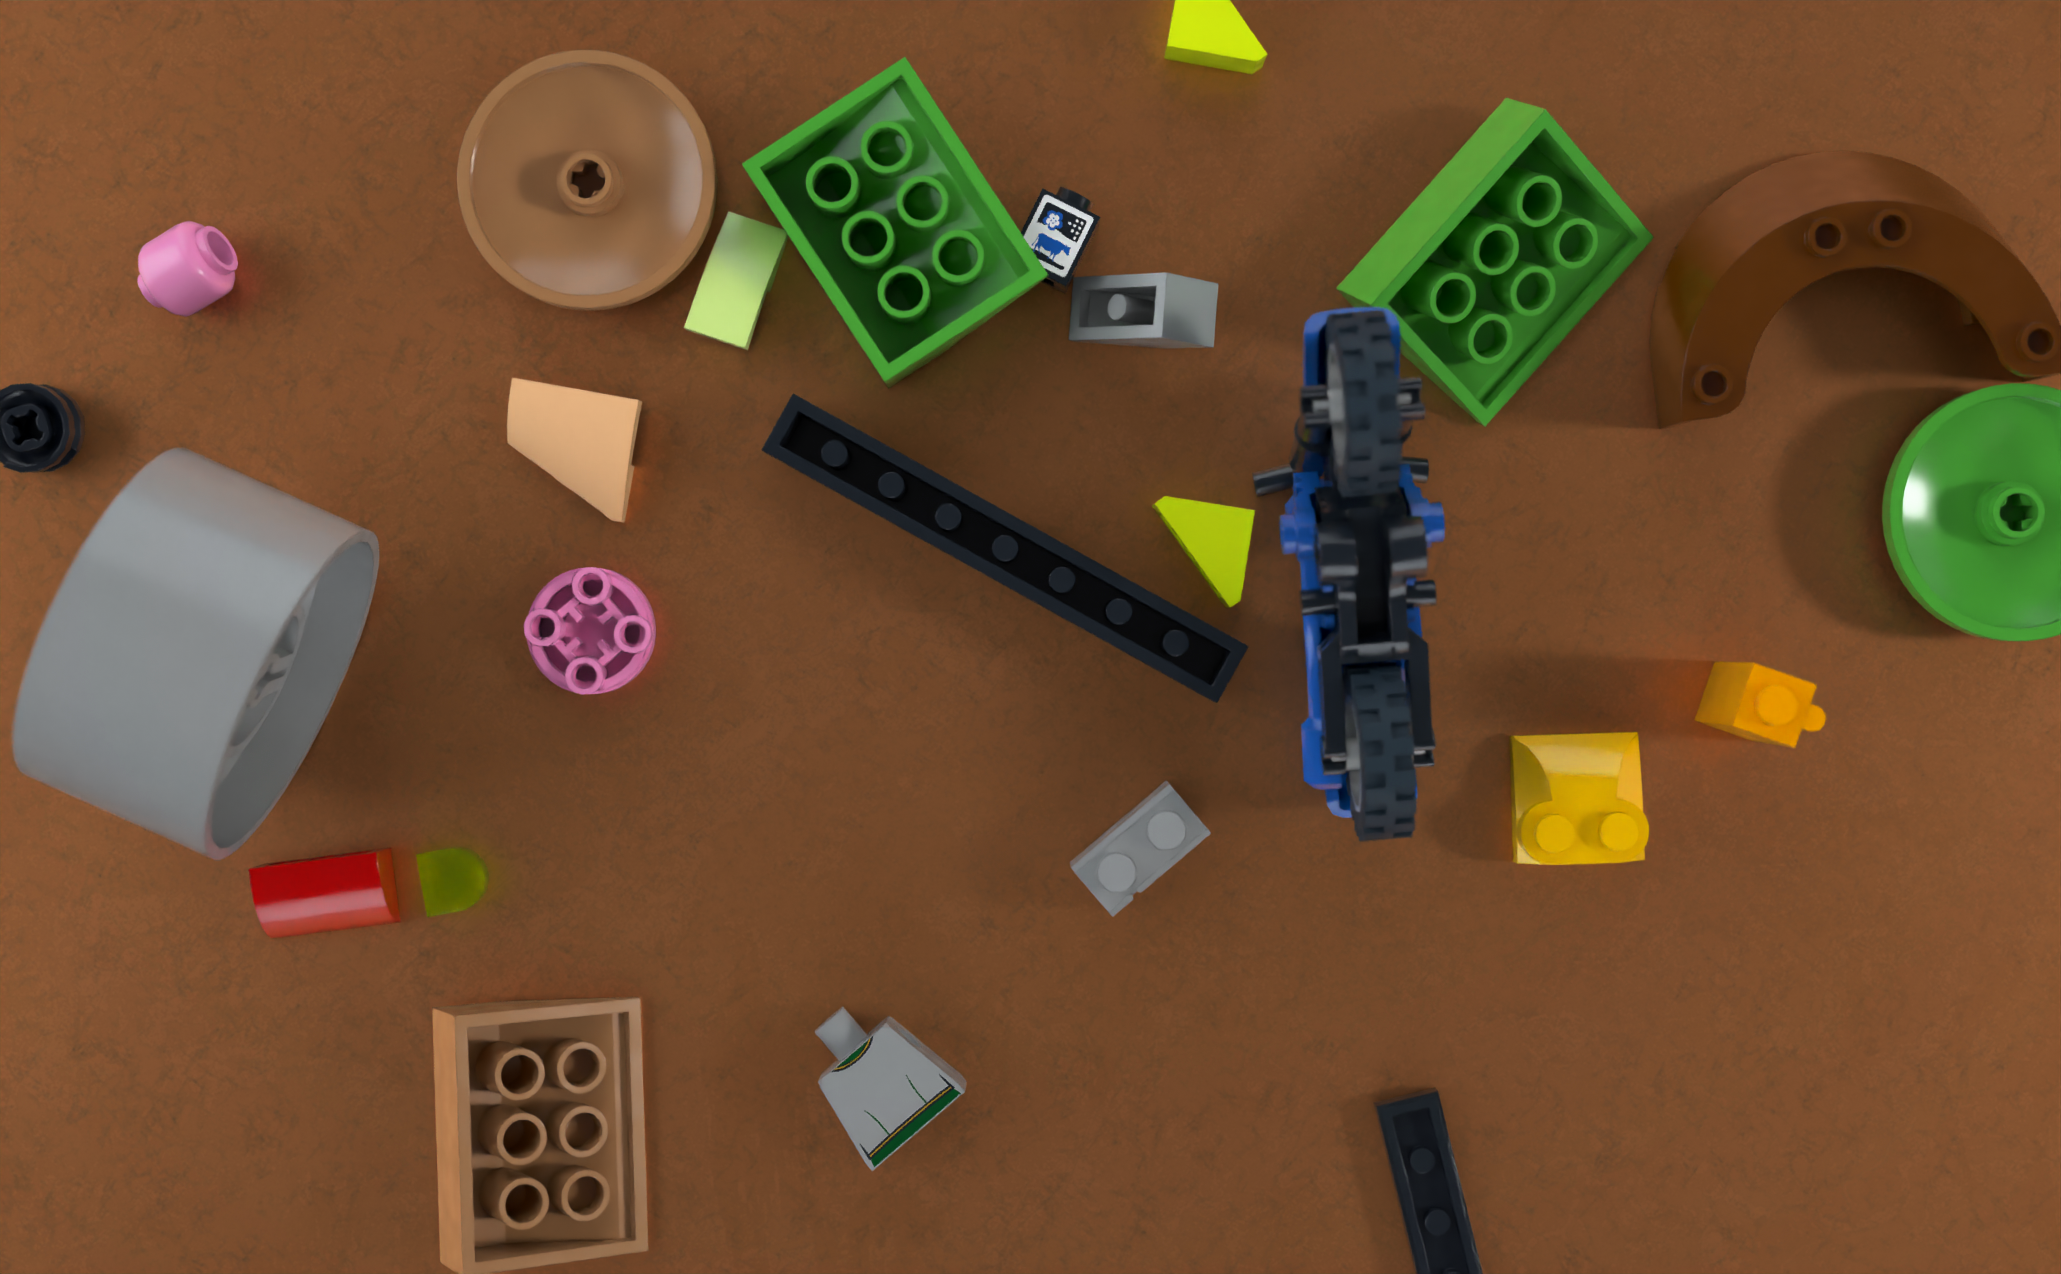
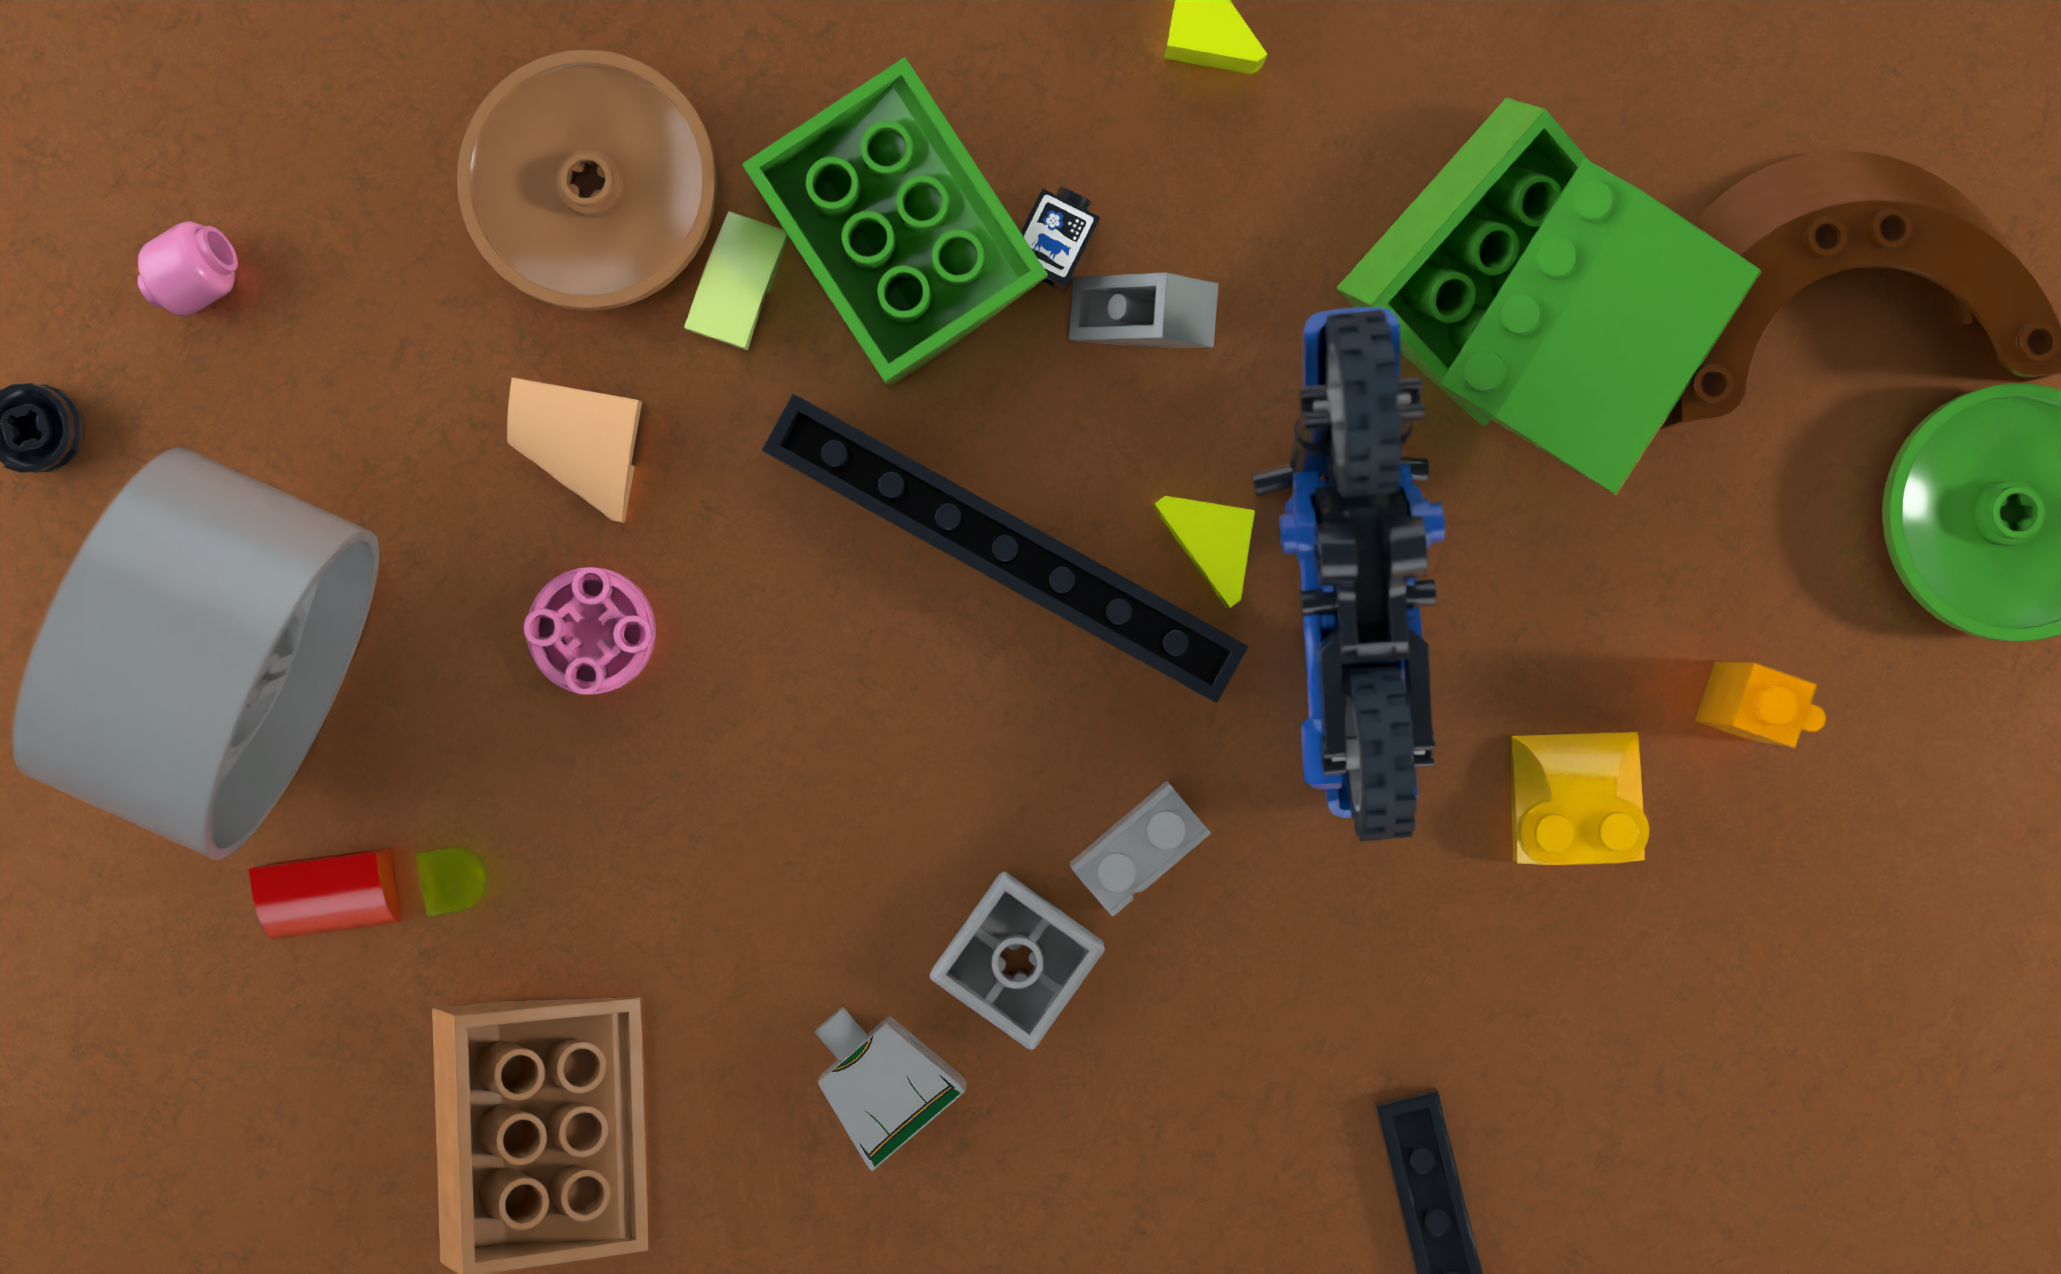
(1023, 1002): none -> light grey brick
(1600, 326): none -> bright green slope

